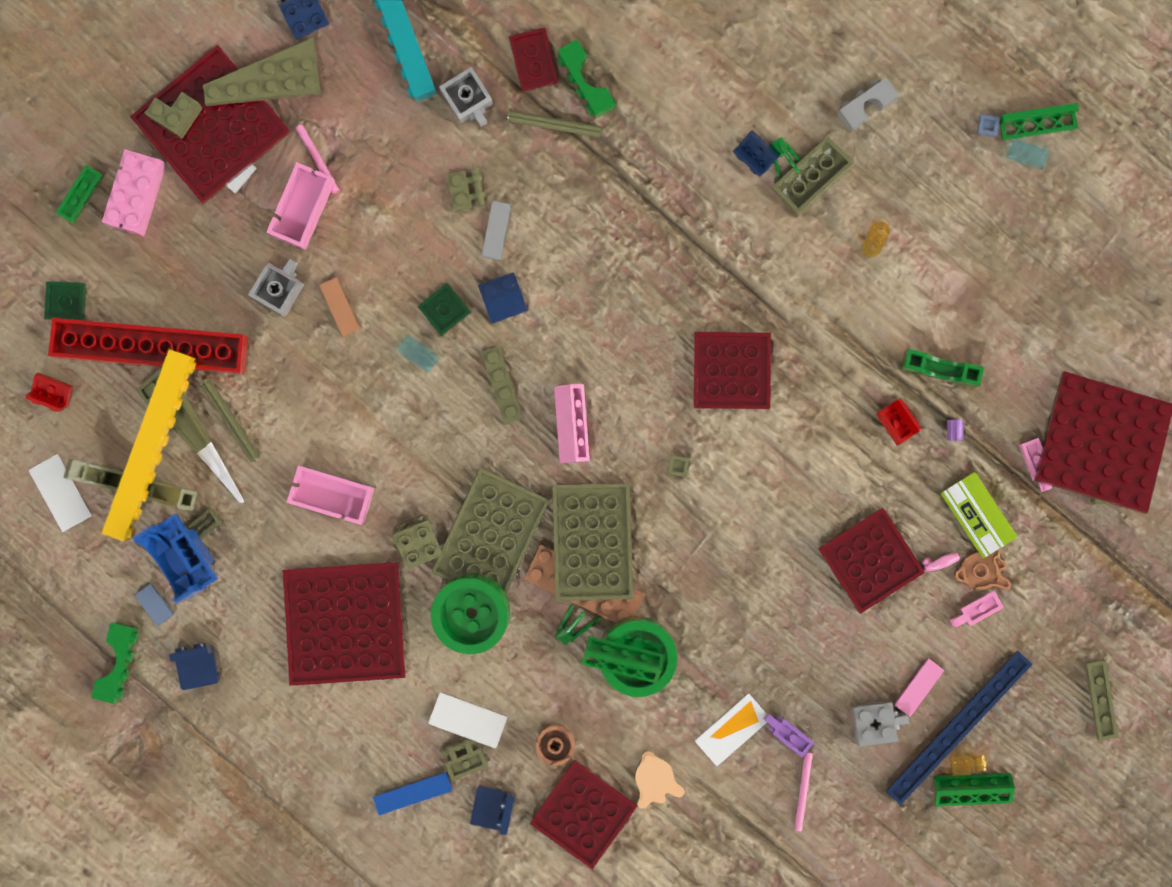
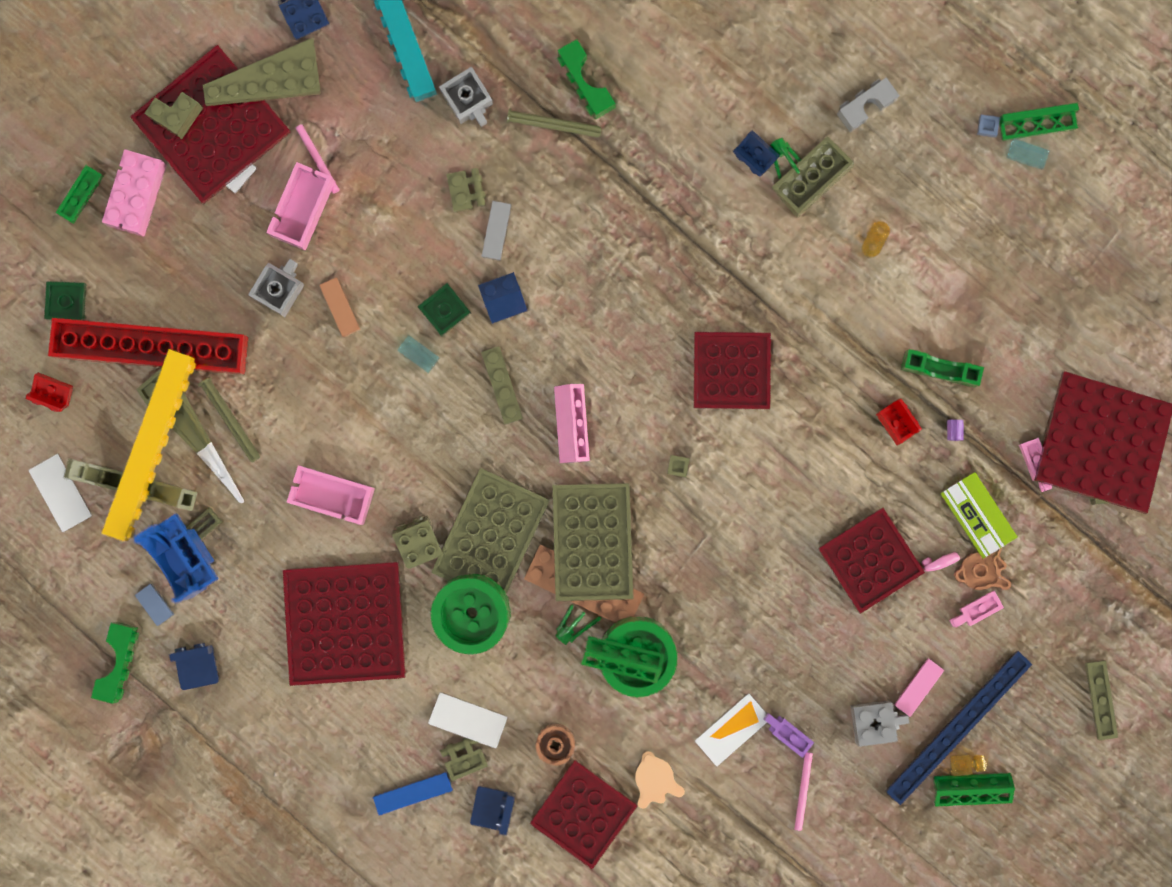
(533, 59): dark red tile -> none

